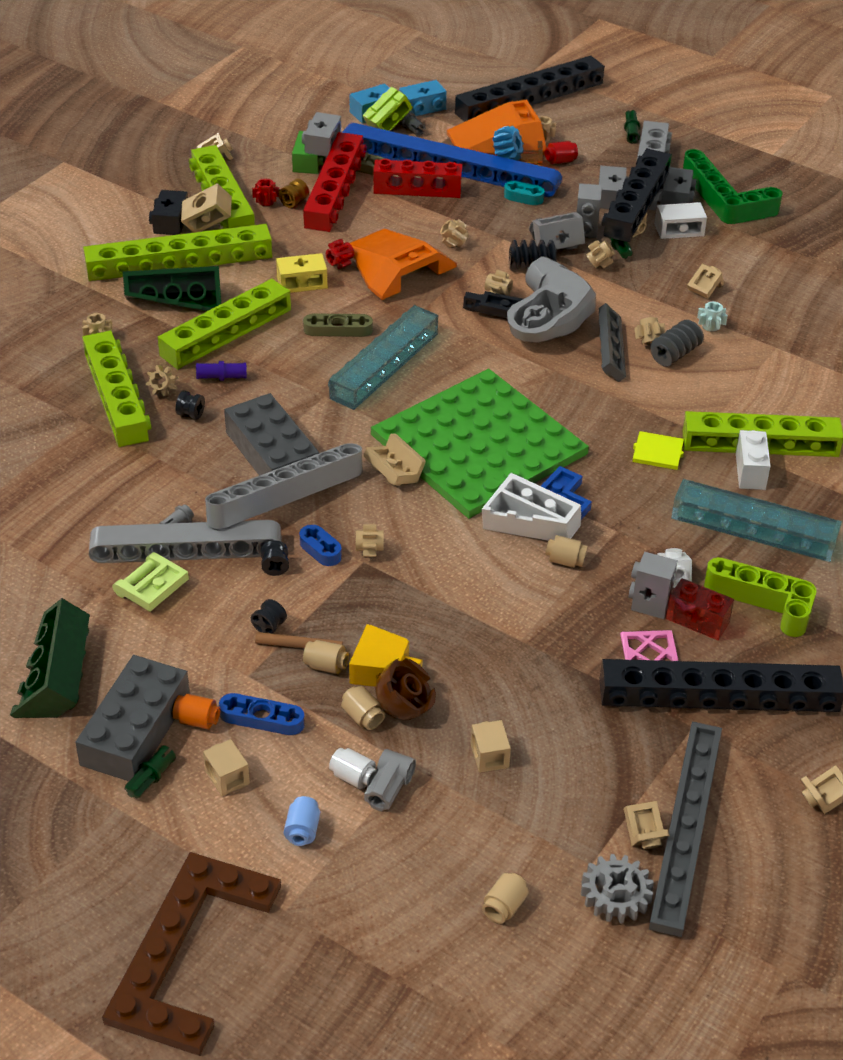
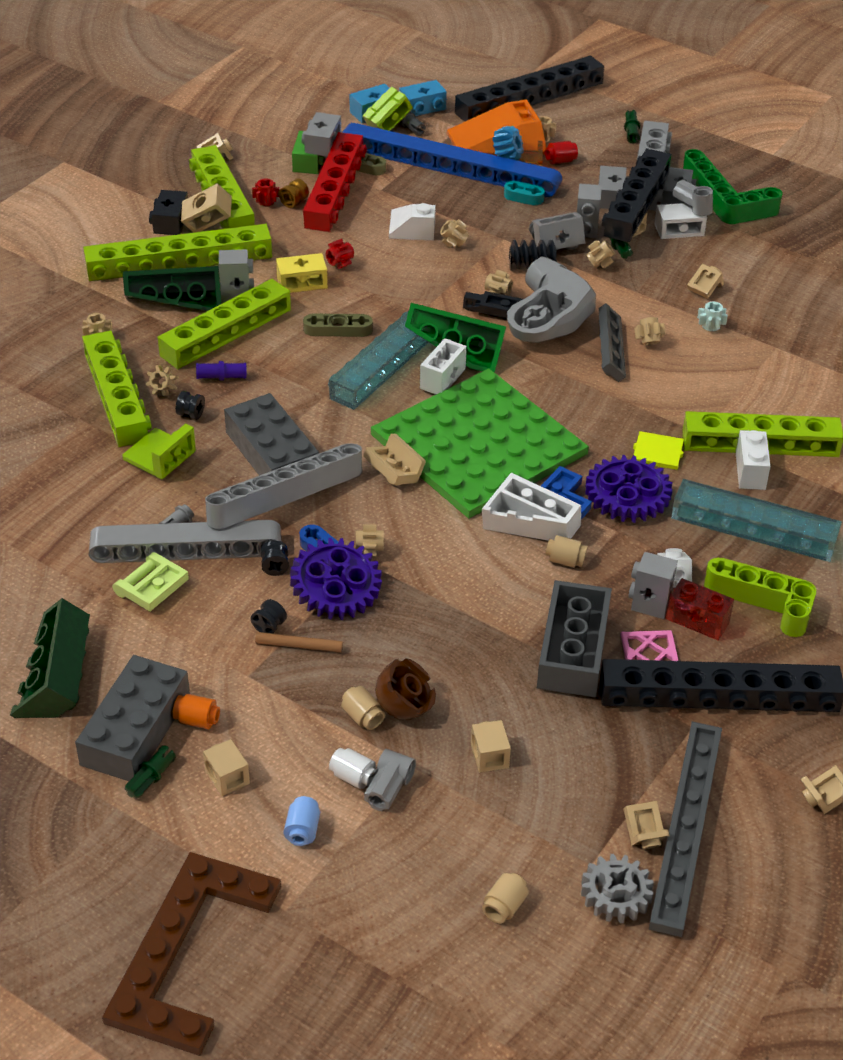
(161, 452): none -> lime bracket
(234, 273): none -> light grey brick
(253, 704): blue beam -> none
(326, 656): tan brick -> none
(335, 578): none -> dark purple gear
(374, 653): yellow torso -> none
(389, 255): orange wedge -> none
(409, 185): red brick -> none
(413, 222): none -> white slope
(443, 366): none -> white brick
(481, 338): none -> green wedge
(574, 638): none -> dark grey brick
(628, 488): none -> dark purple gear
(676, 342): dark grey piece -> none
(698, 198): none -> light grey piece

